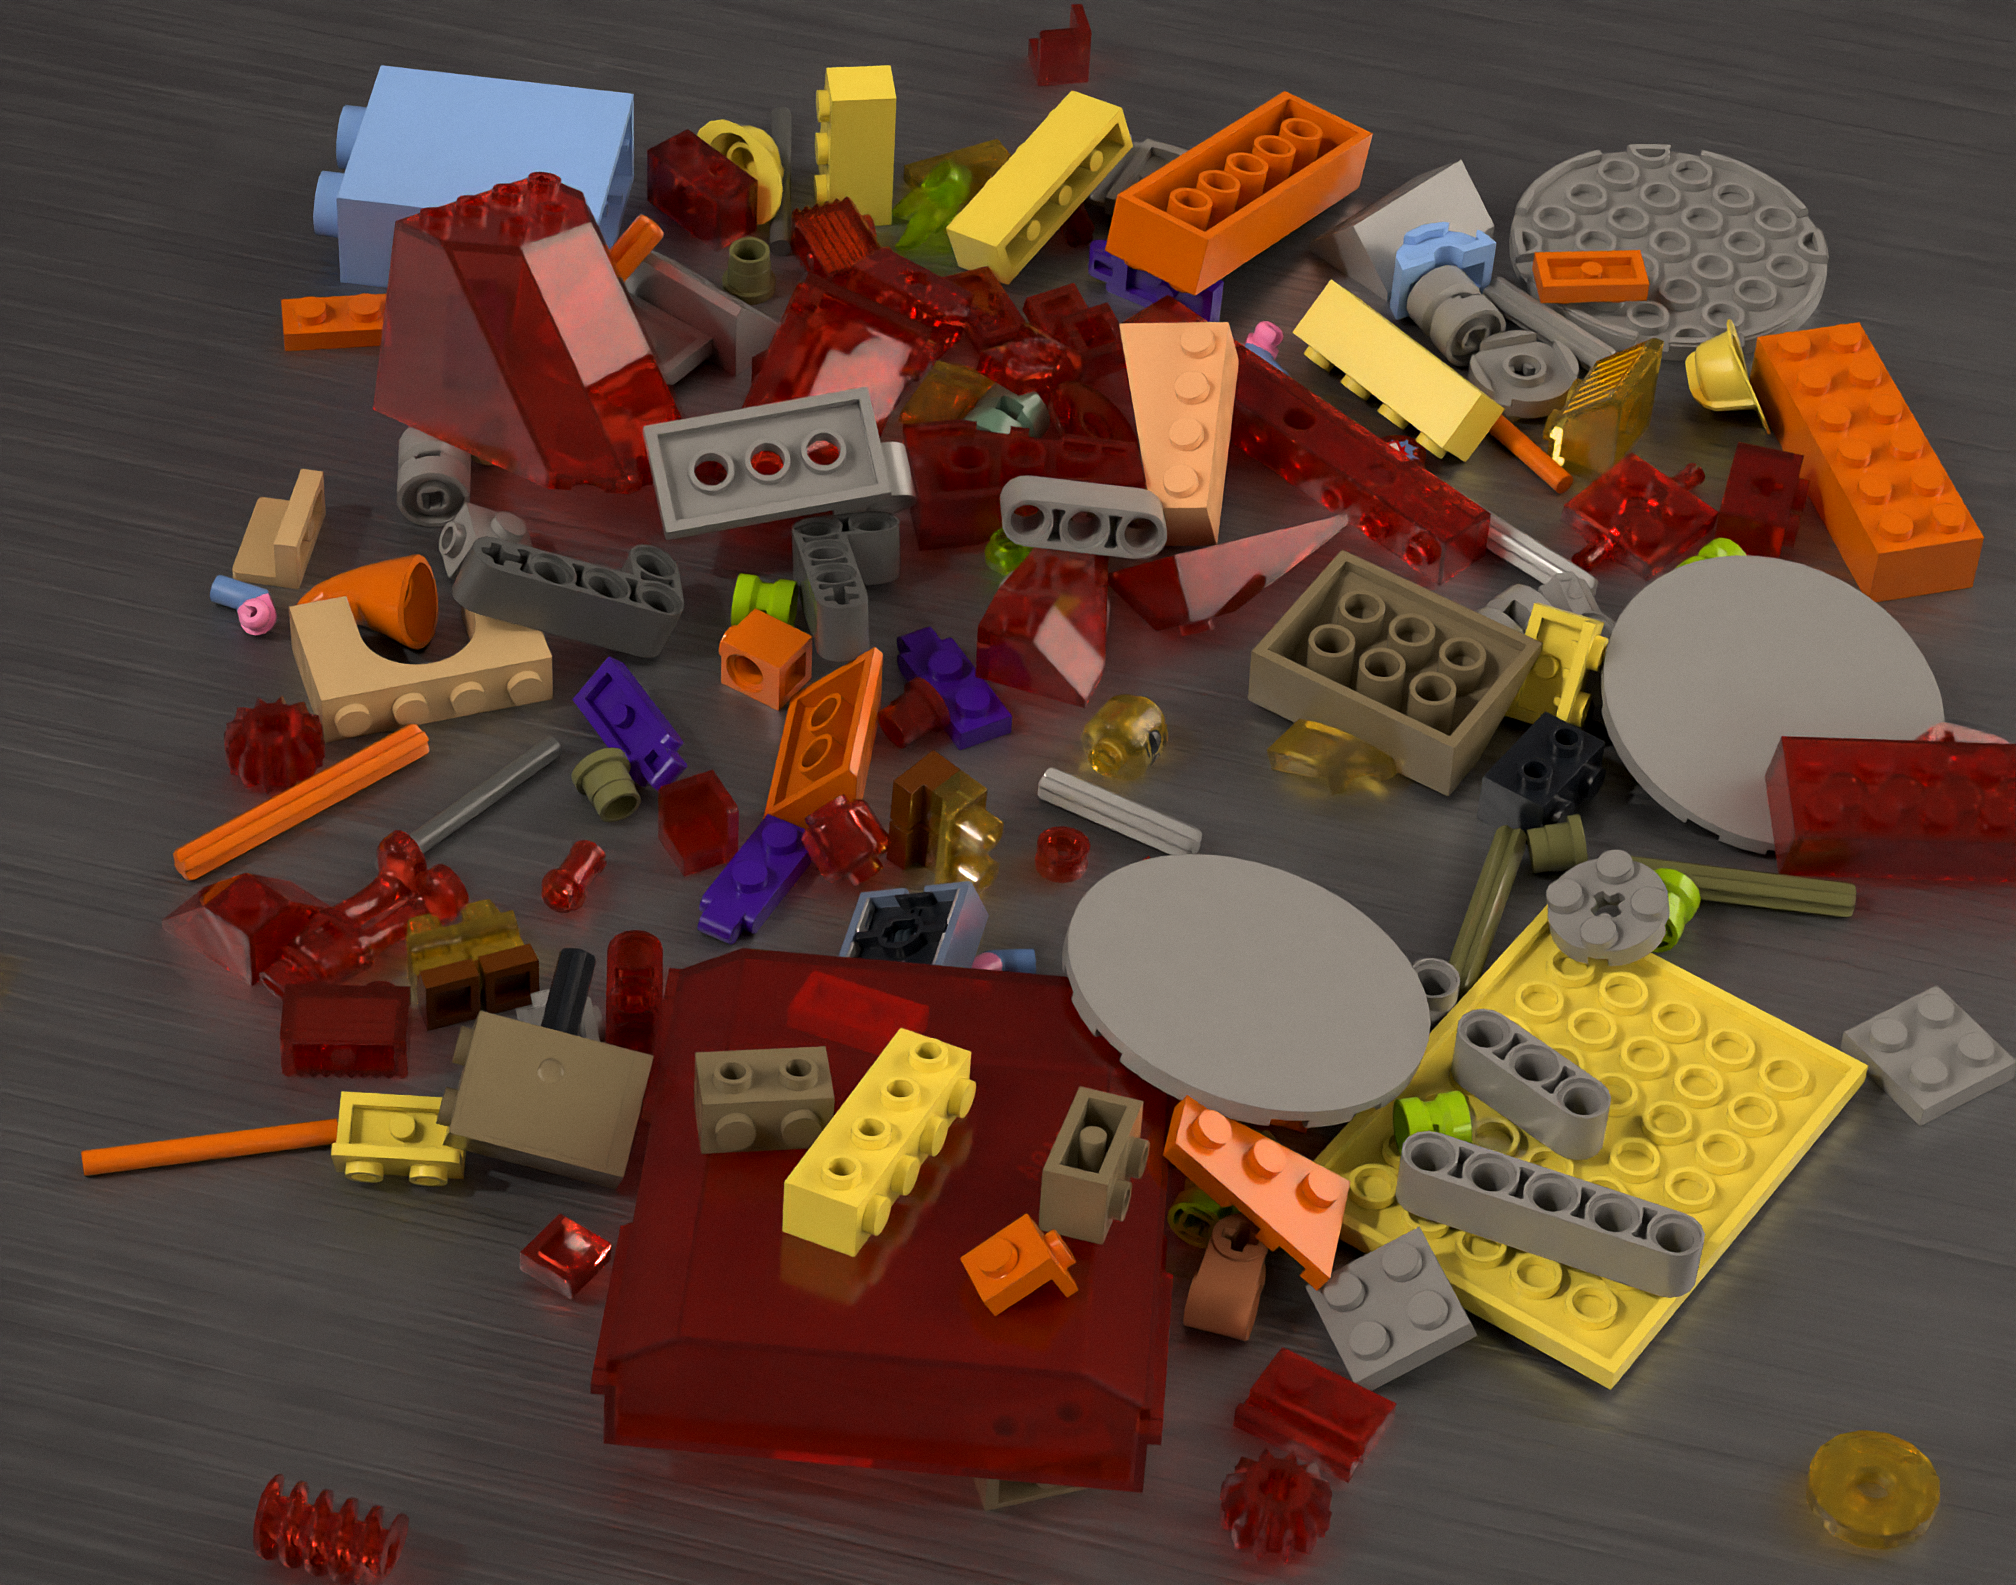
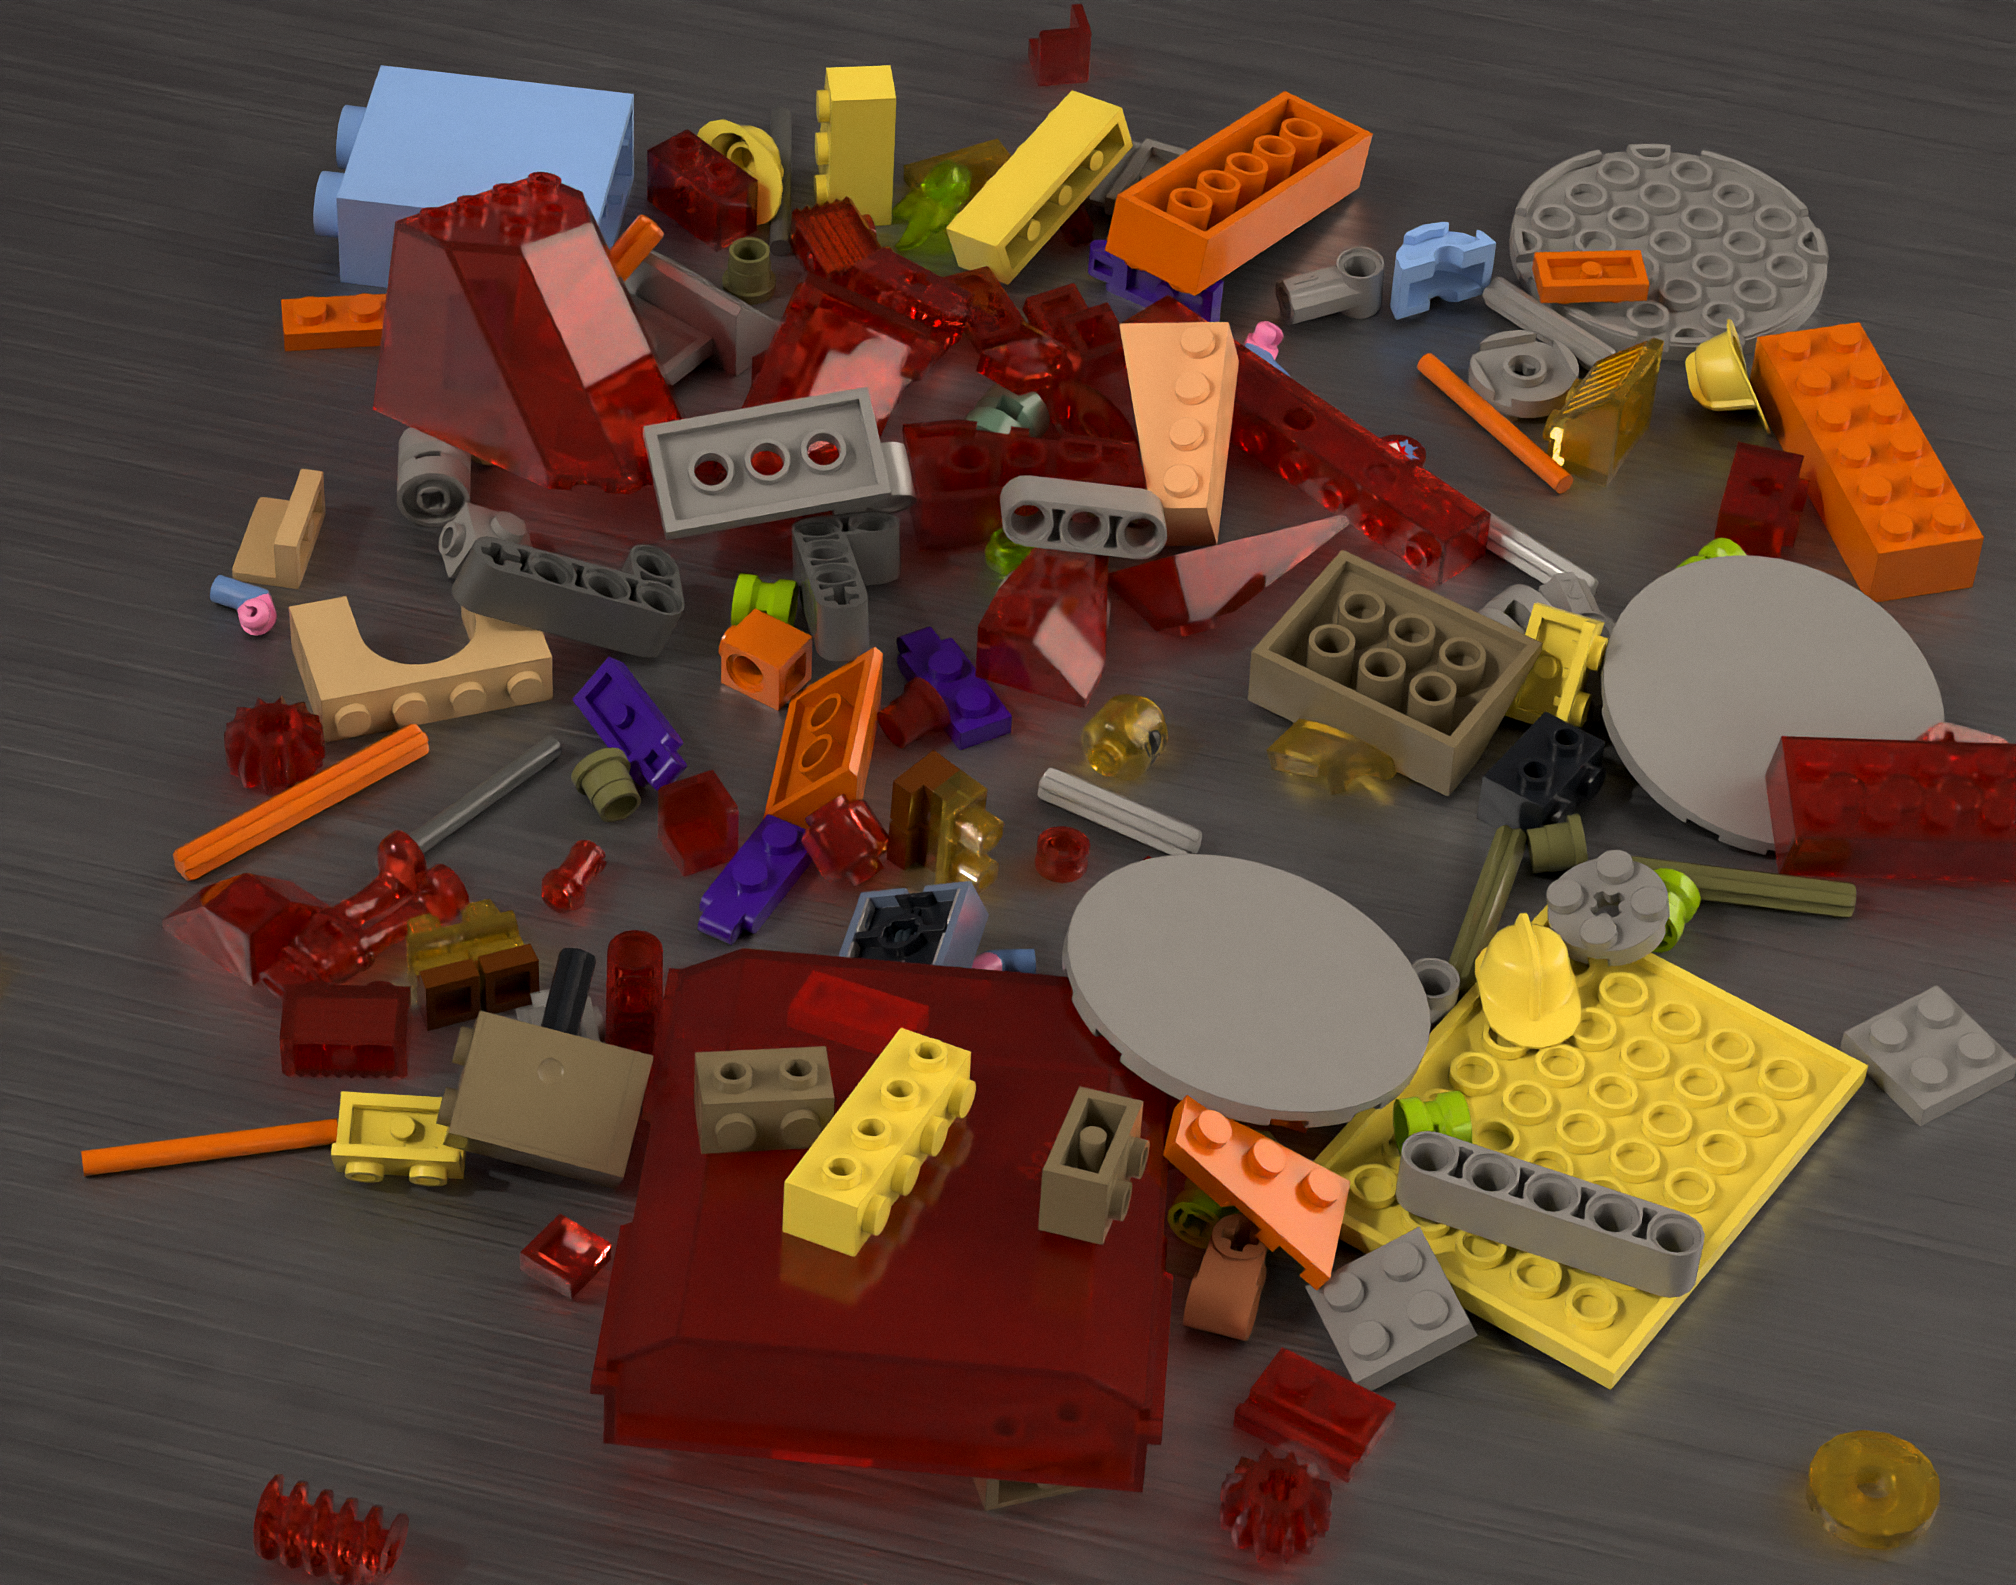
(388, 597): orange hat -> none
(945, 394): clear yellow slope -> none
(1019, 1263): orange bracket -> none
(1349, 287): none -> light grey piece
(1368, 240): light grey slope -> none
(1398, 372): light yellow brick -> none
(1453, 313): light grey wheel -> none
(1528, 986): none -> light yellow piece
(1530, 1084): light grey beam -> none
(1638, 517): clear red plate -> none

